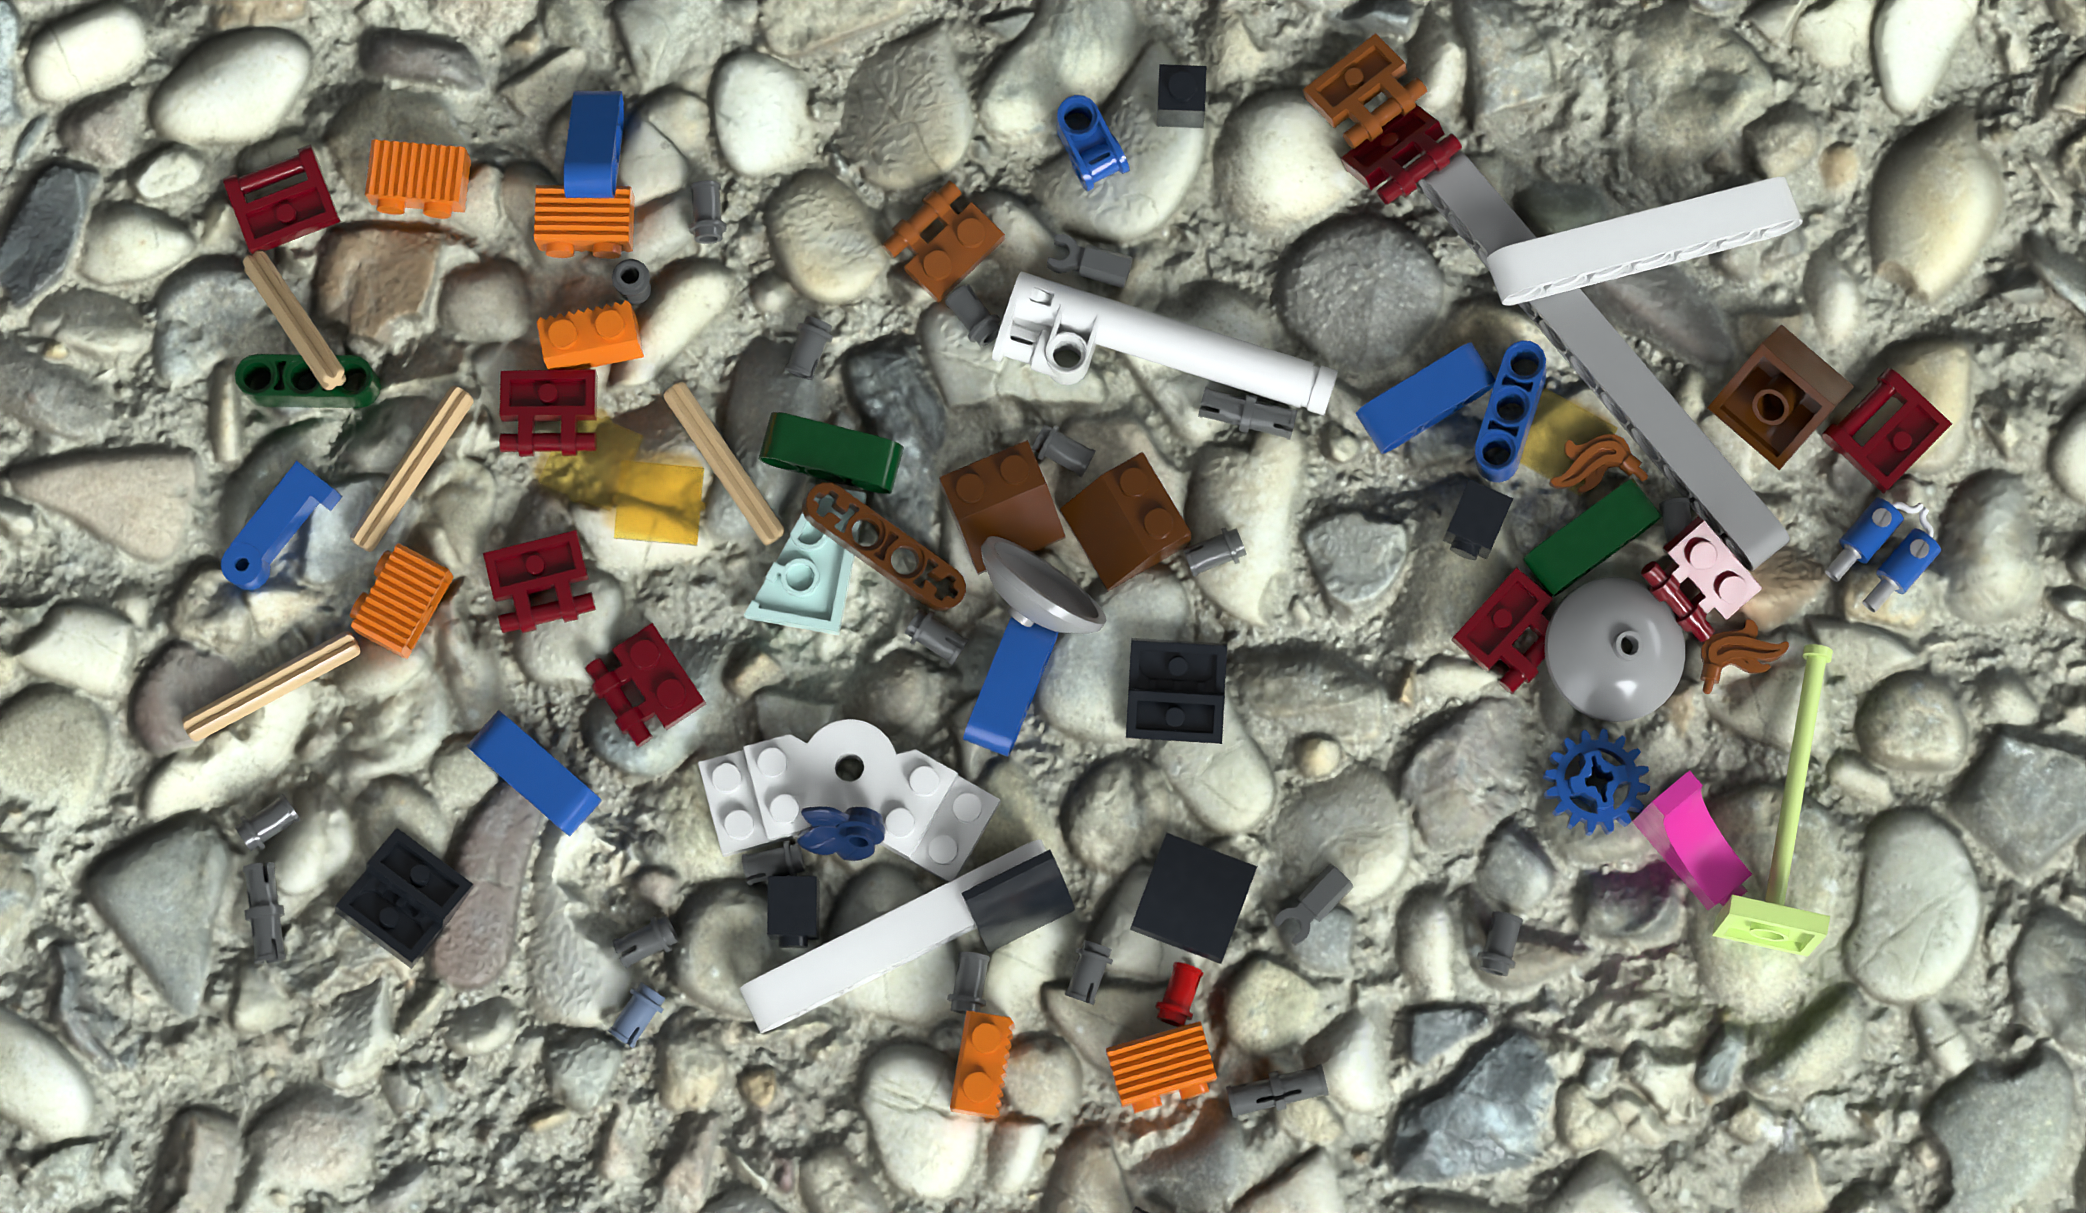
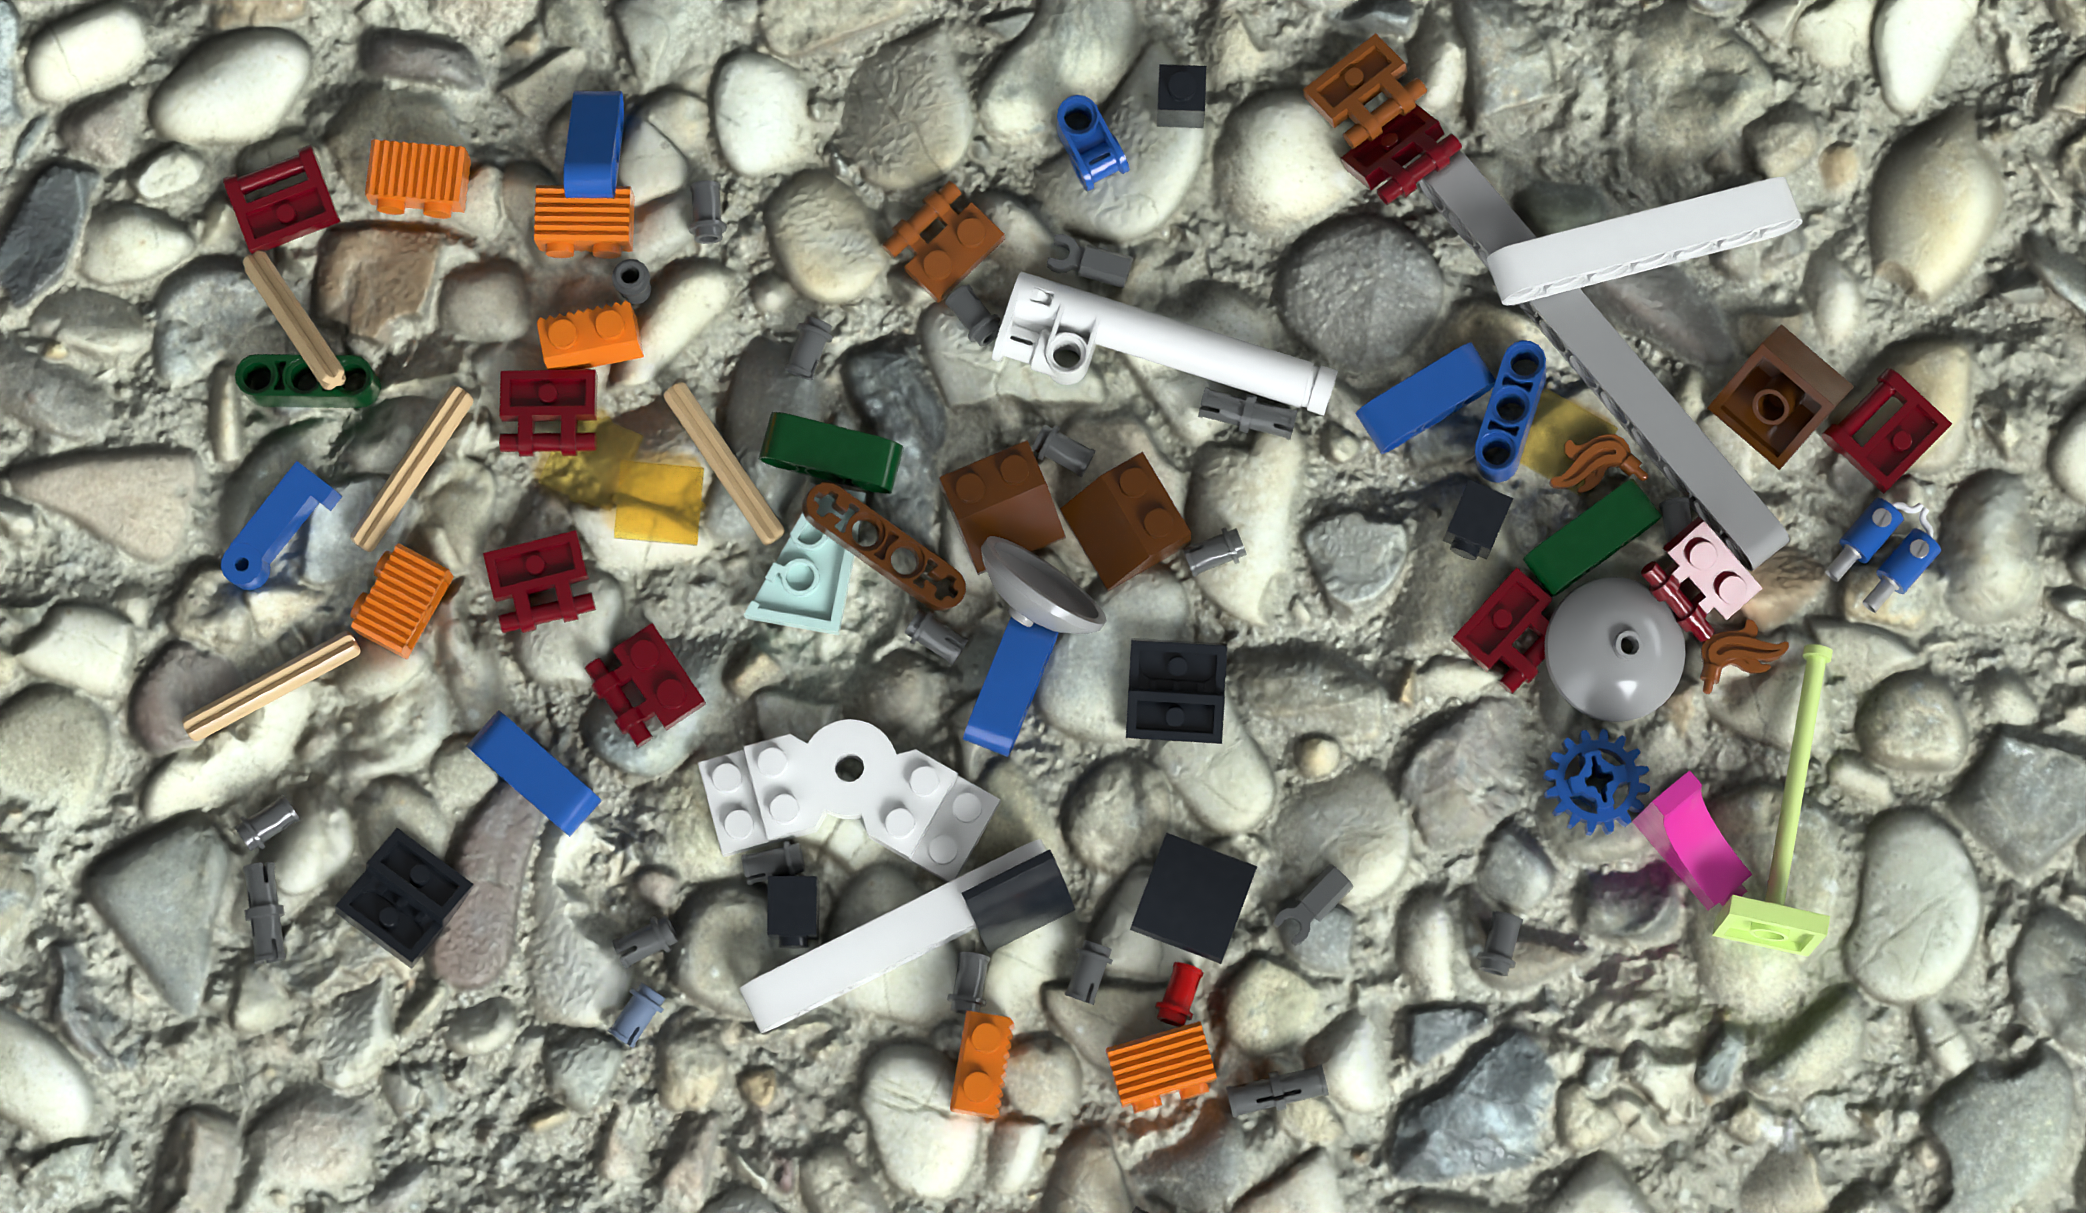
(847, 833): dark blue plate -> none

